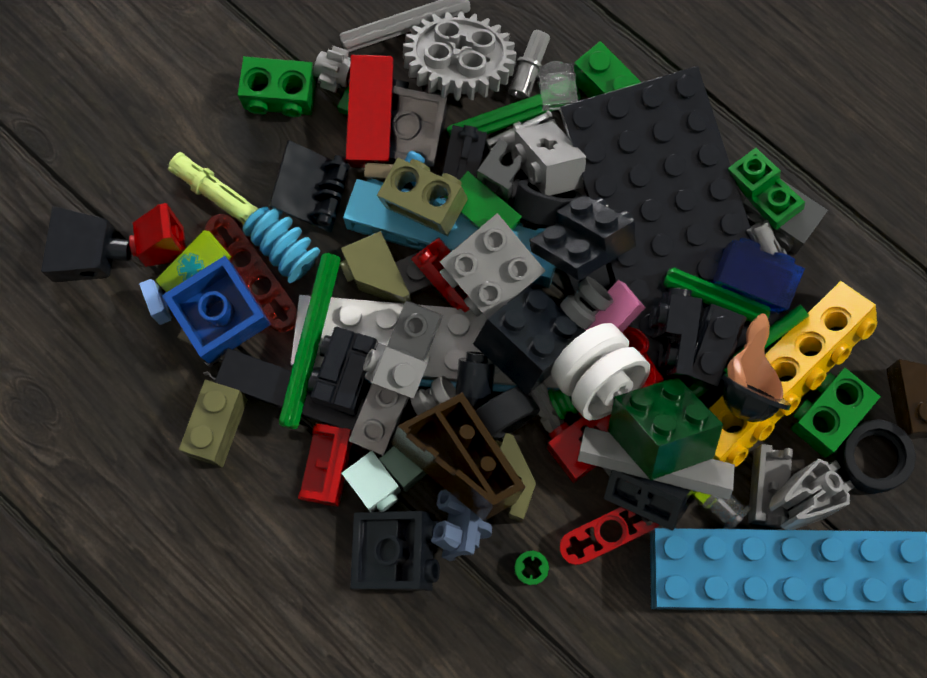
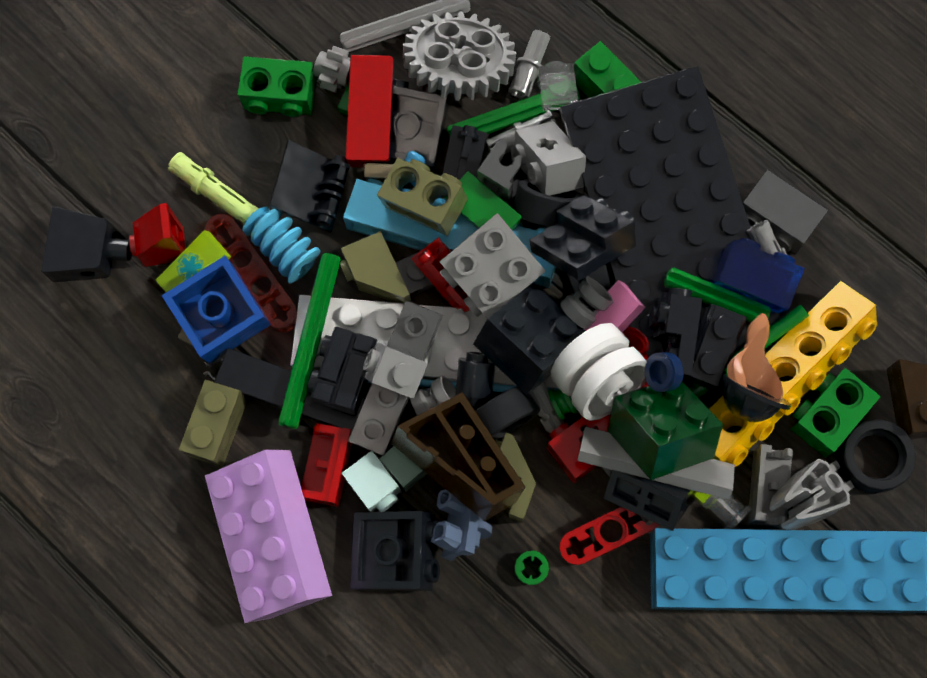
(156, 304): light blue tile -> none
(267, 535): none -> lavender brick
(663, 371): none -> dark blue tile
(764, 189): green slope -> none

